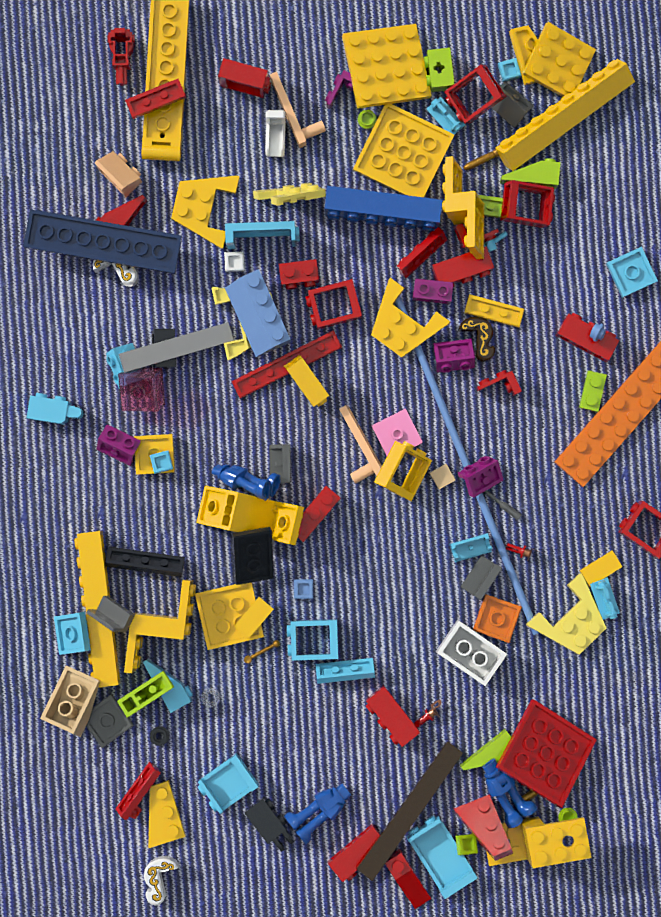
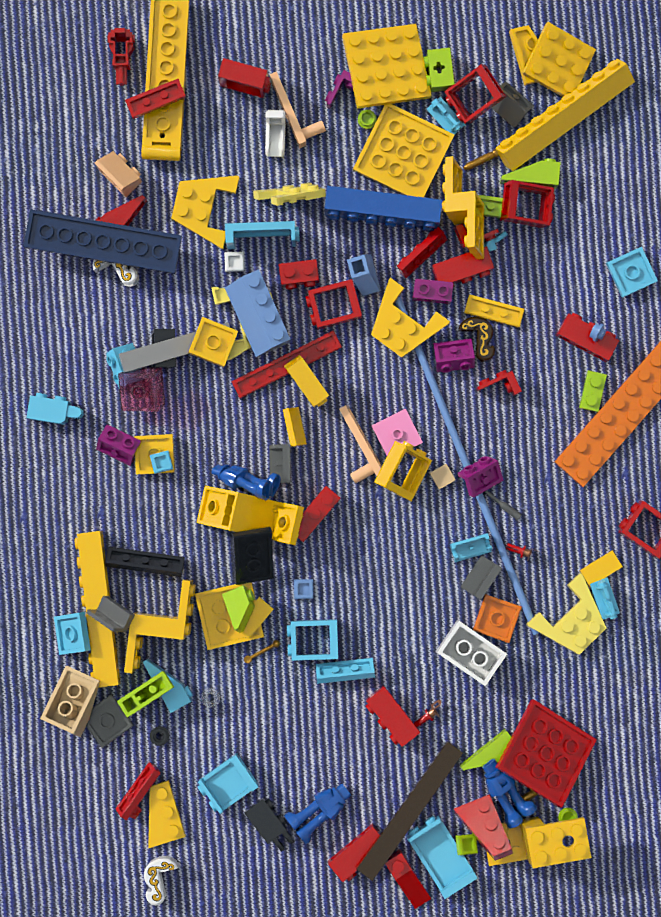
(213, 342): none -> yellow plate
(239, 606): none -> lime slope
(294, 426): none -> yellow tile
(364, 274): none -> medium blue slope
(509, 70): medium azure tile -> none

